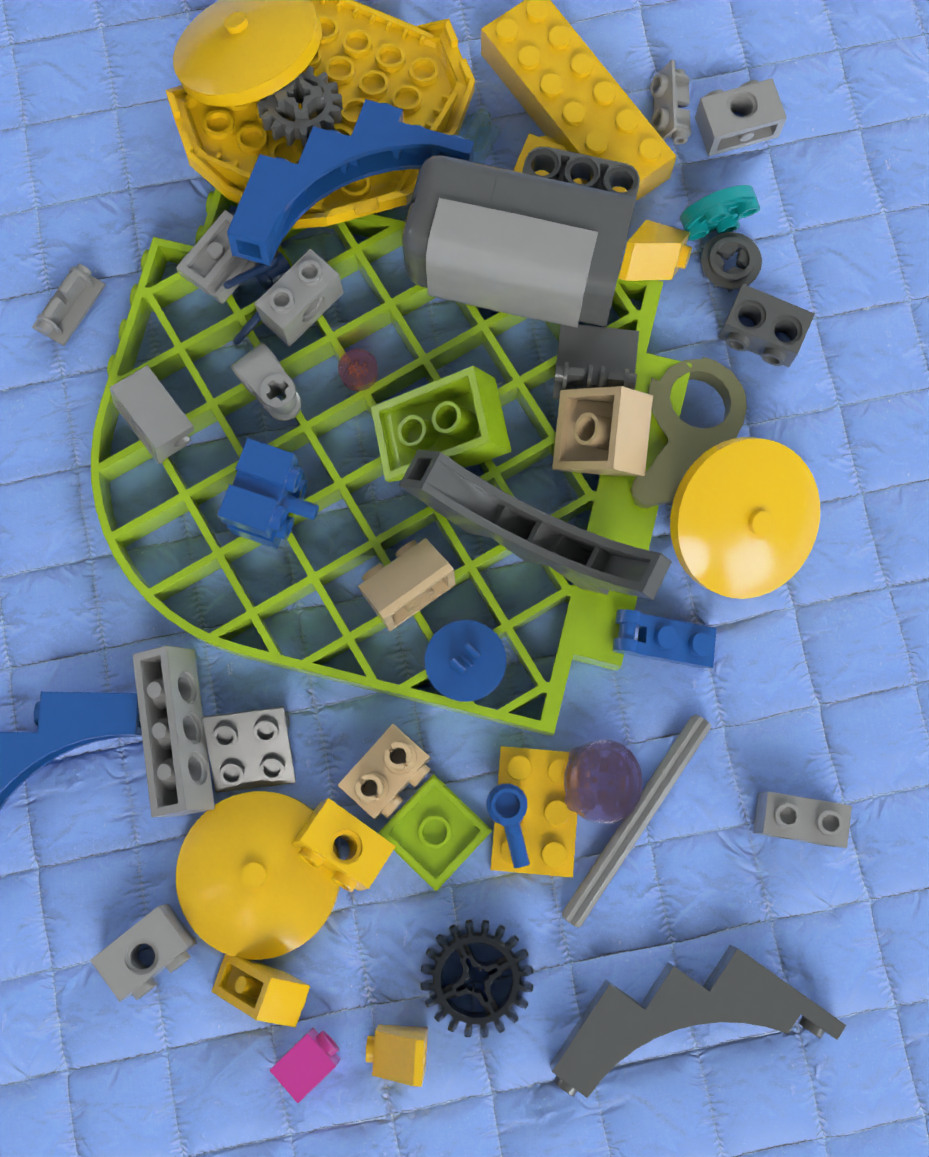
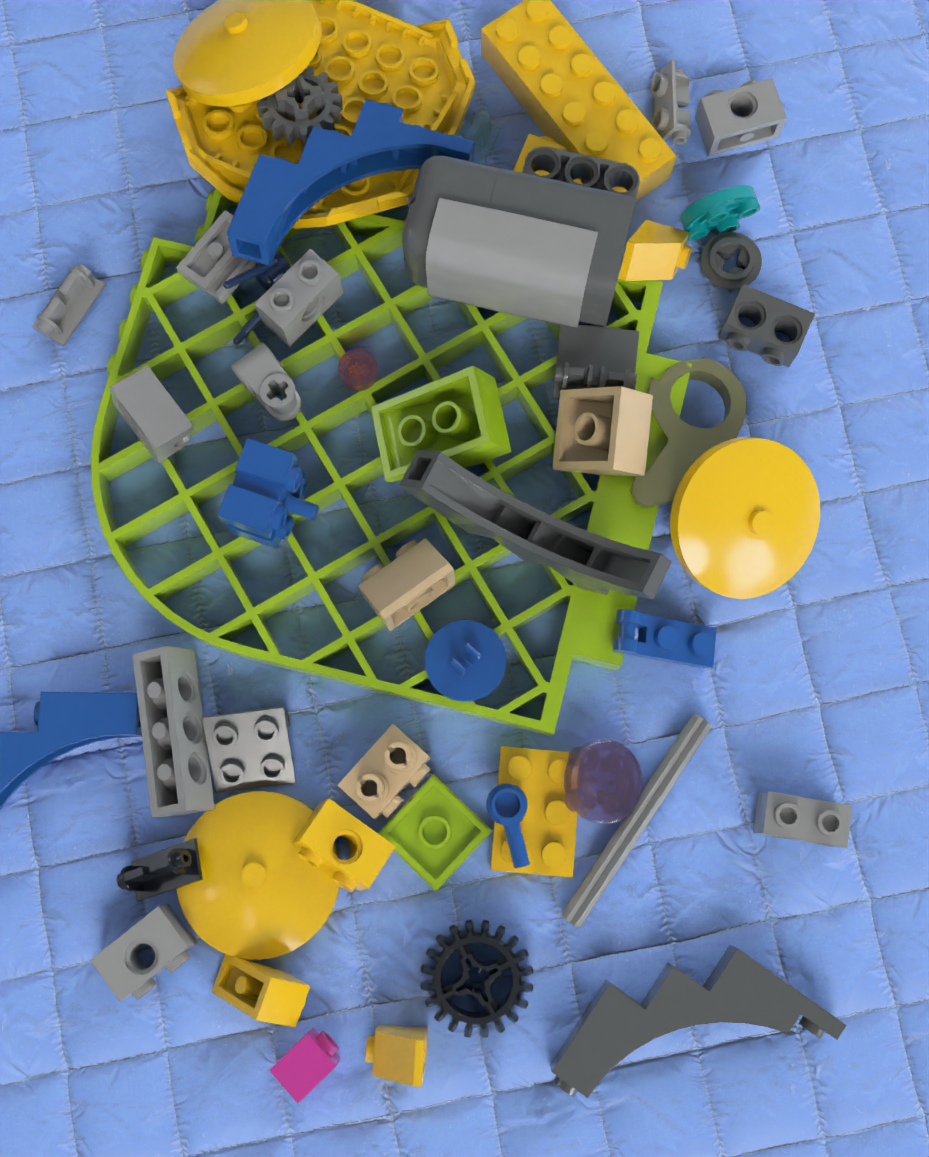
(162, 871): none -> black hinge

